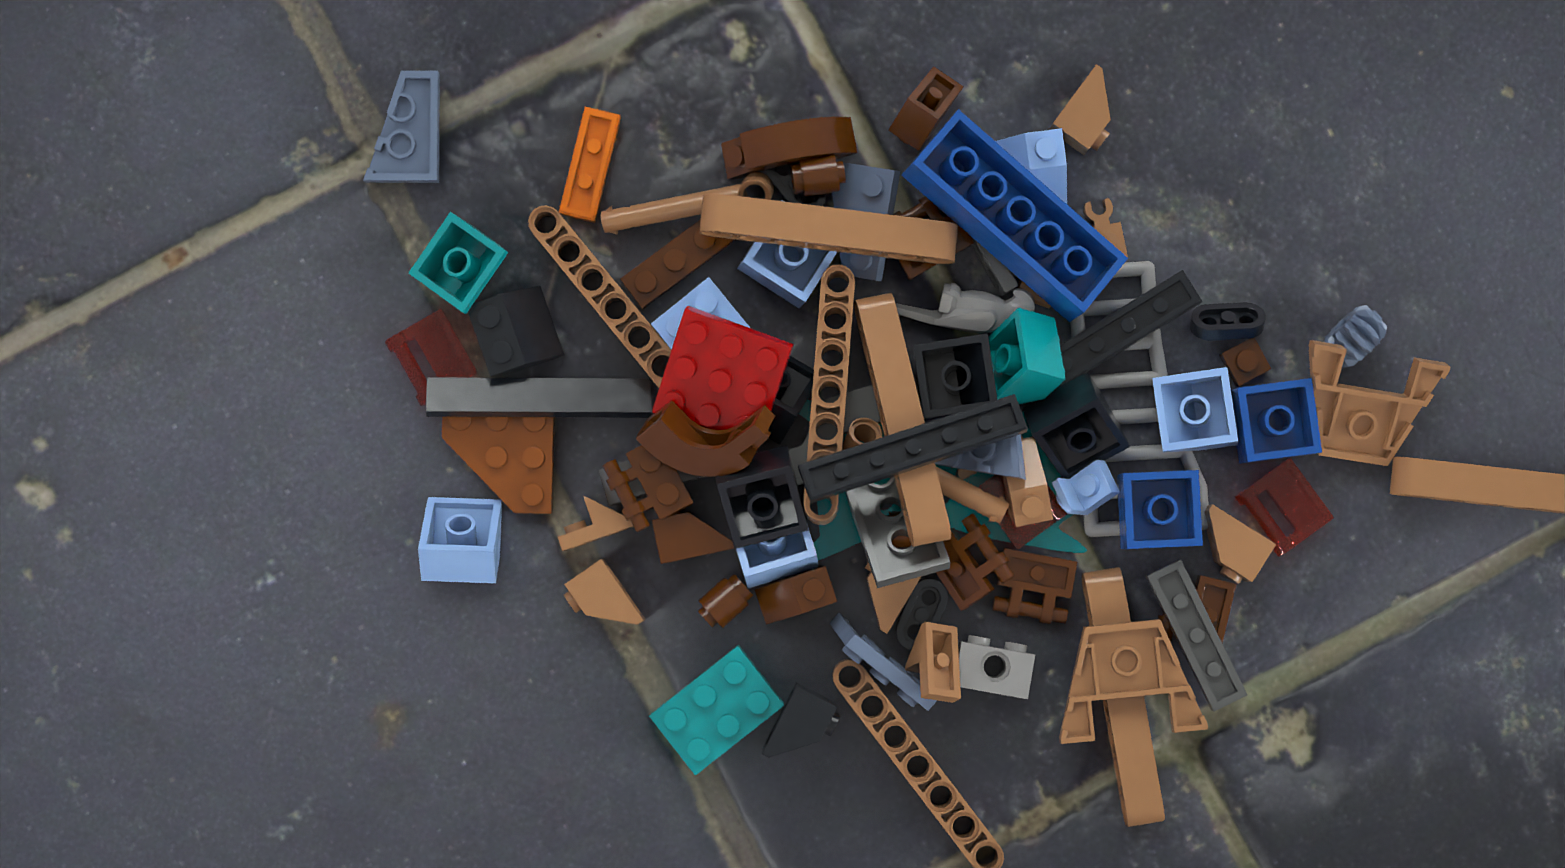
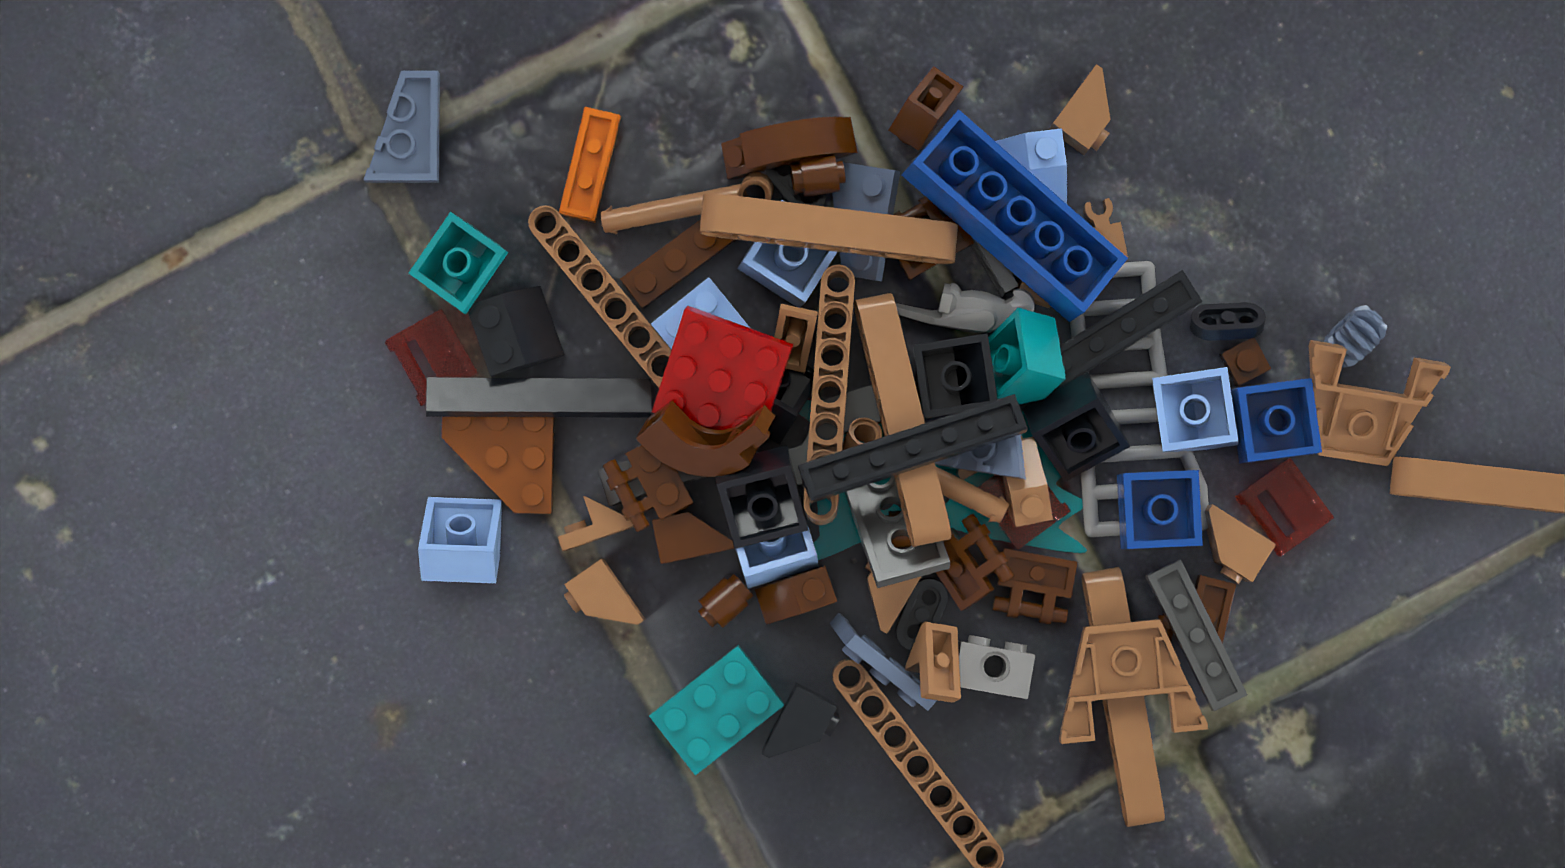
(796, 327): none -> medium nougat slope
(1086, 489): light blue bracket -> none

